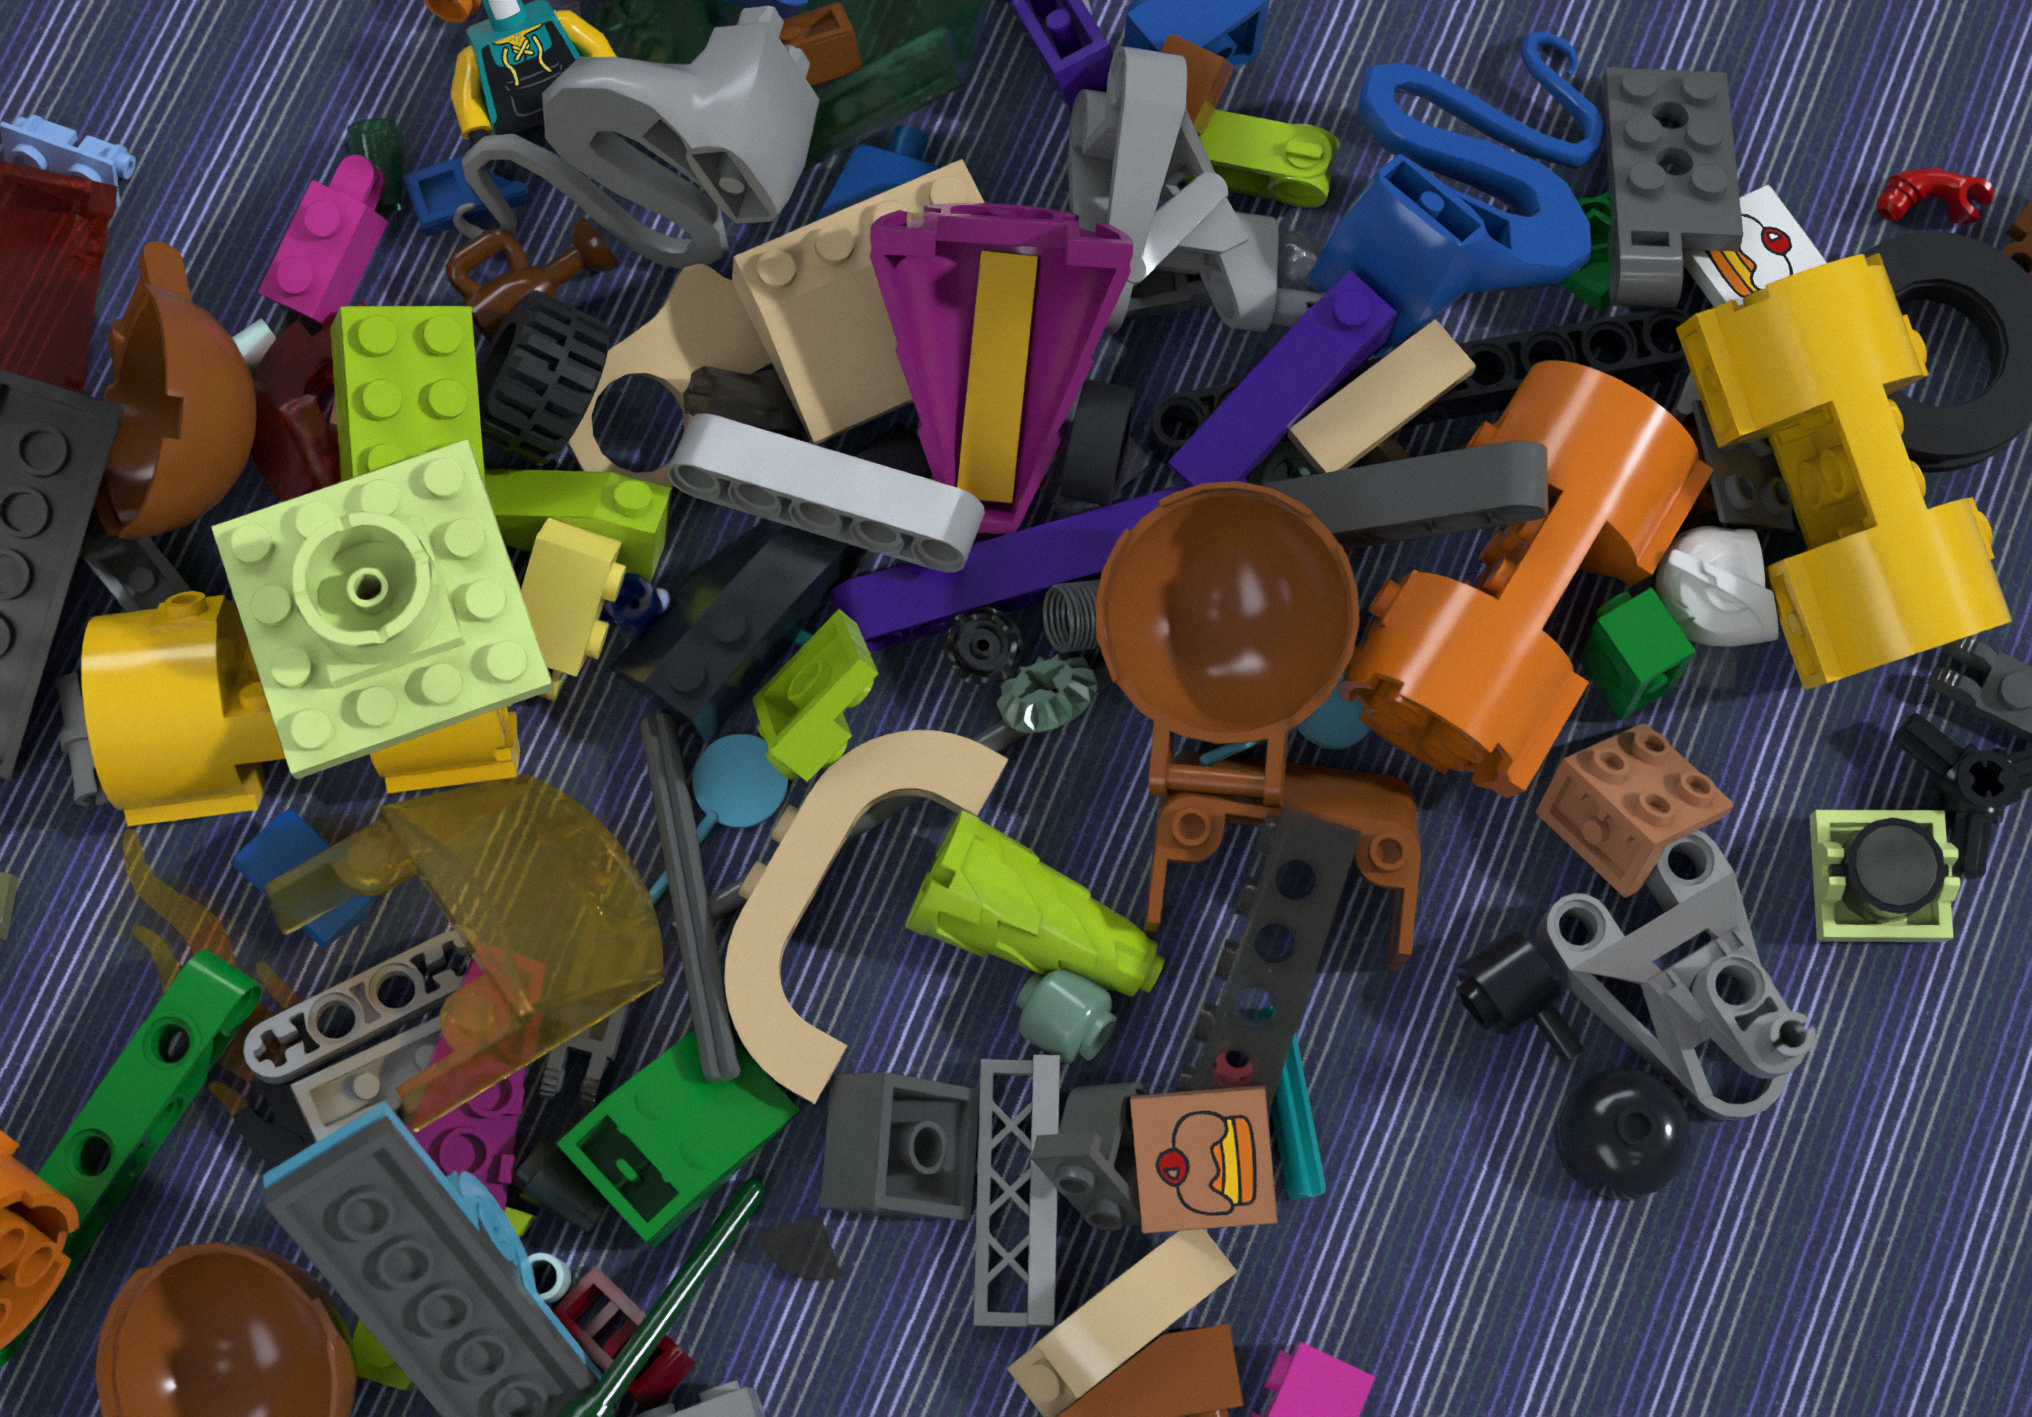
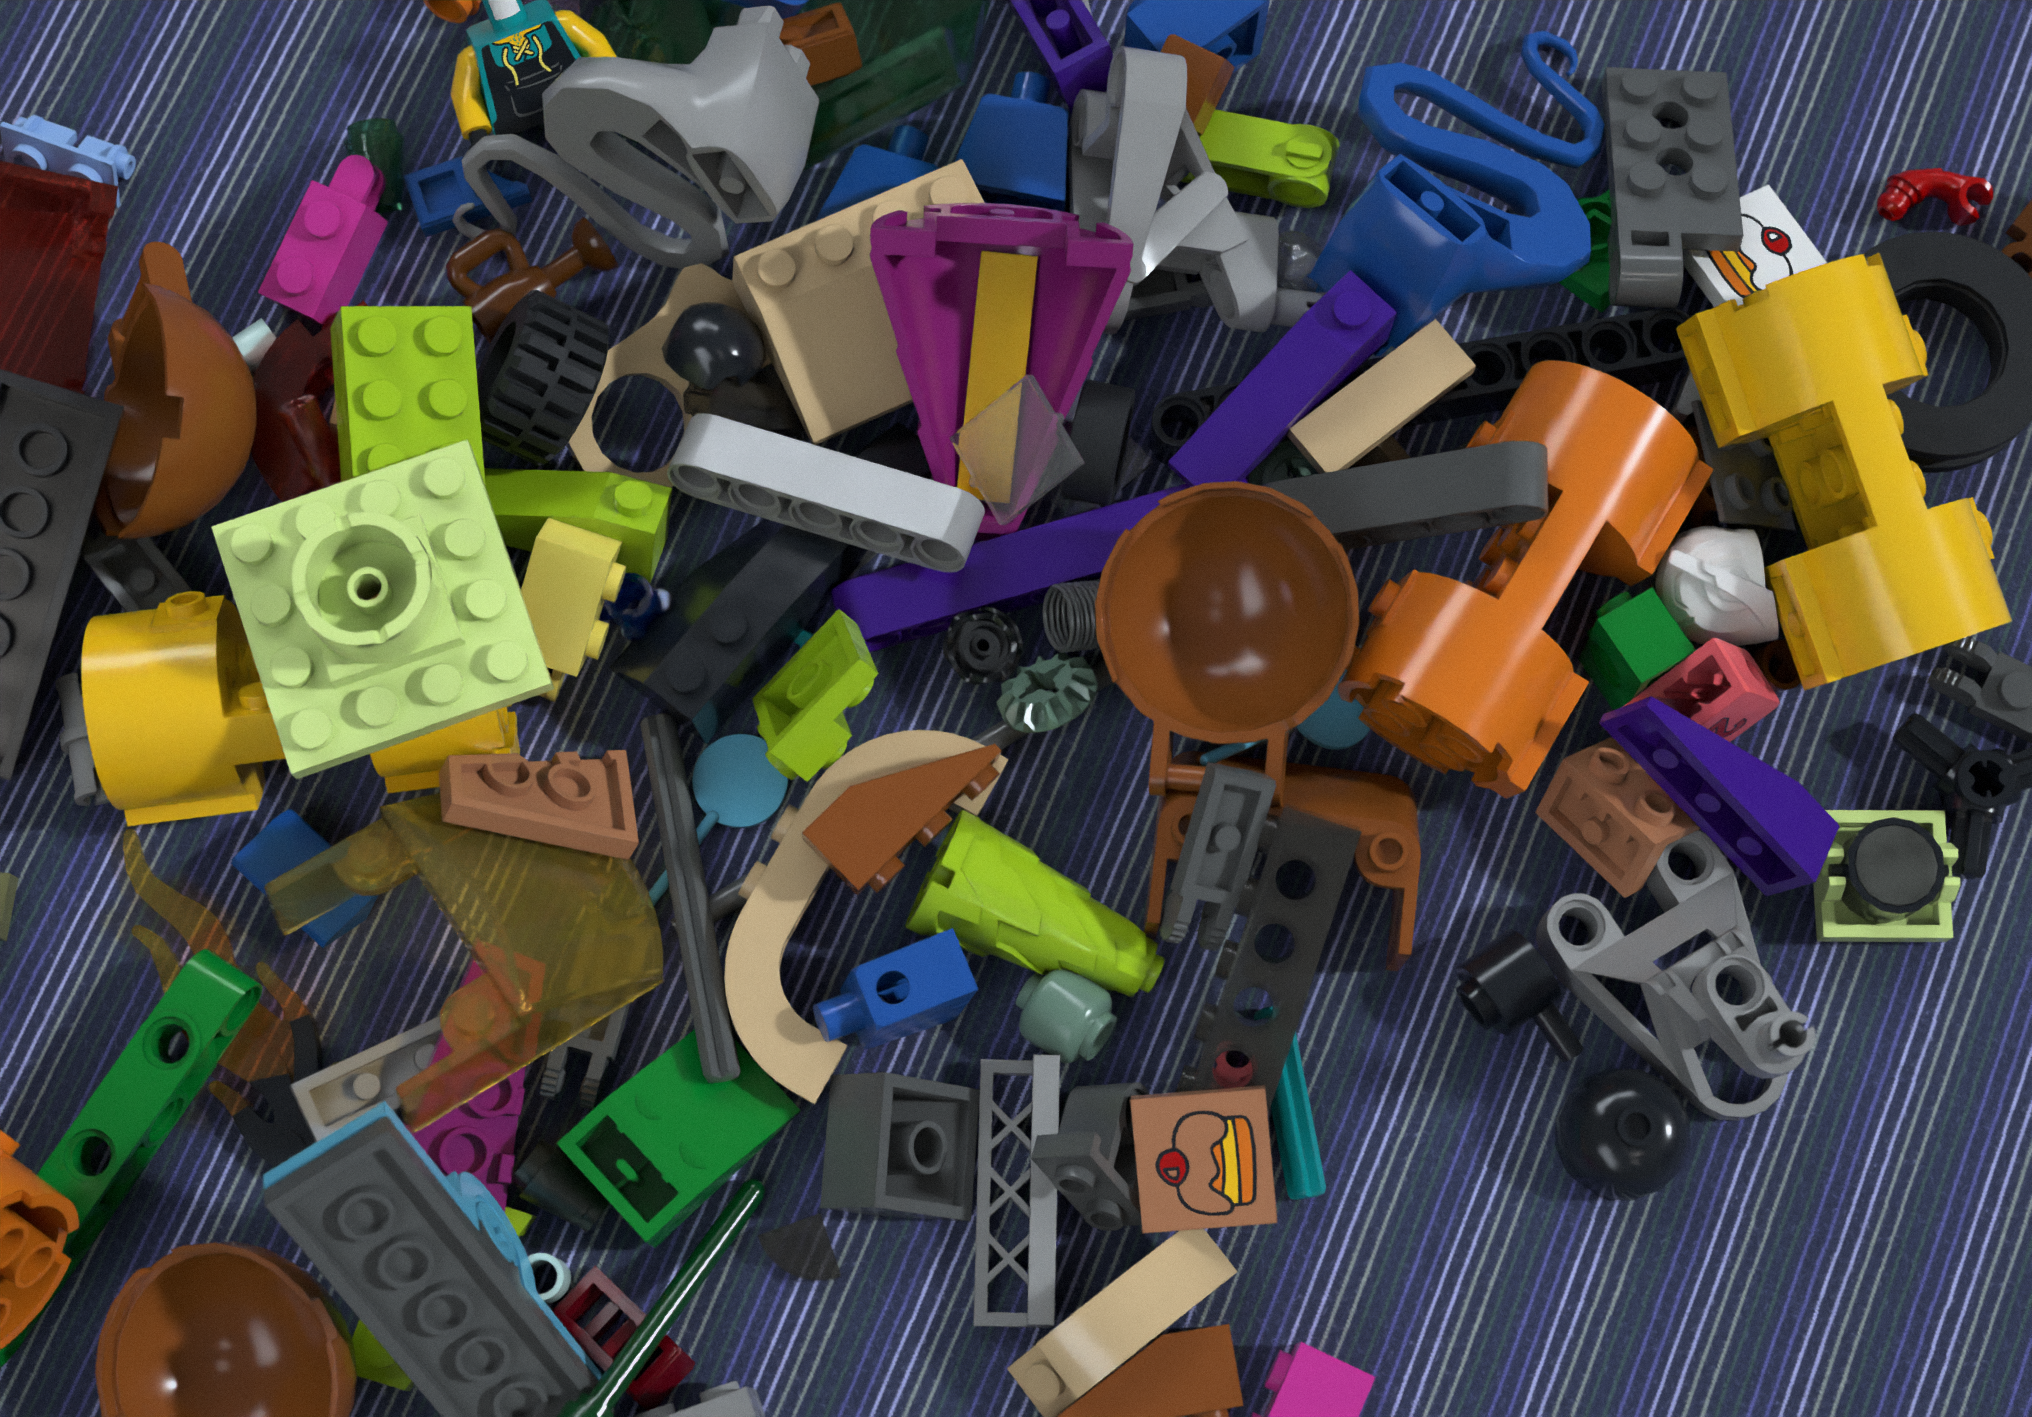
(360, 996): light grey beam -> none
(551, 802): none -> nougat wing
(713, 344): none -> black hair
(884, 816): none -> dark orange slope
(921, 982): none -> blue torso
(1016, 450): none -> clear piece
(1019, 146): none -> blue torso
(1217, 852): none -> dark grey hinge
(1716, 689): none -> coral torso
(1737, 800): none -> dark purple slope
(1781, 674): none -> reddish brown hinge

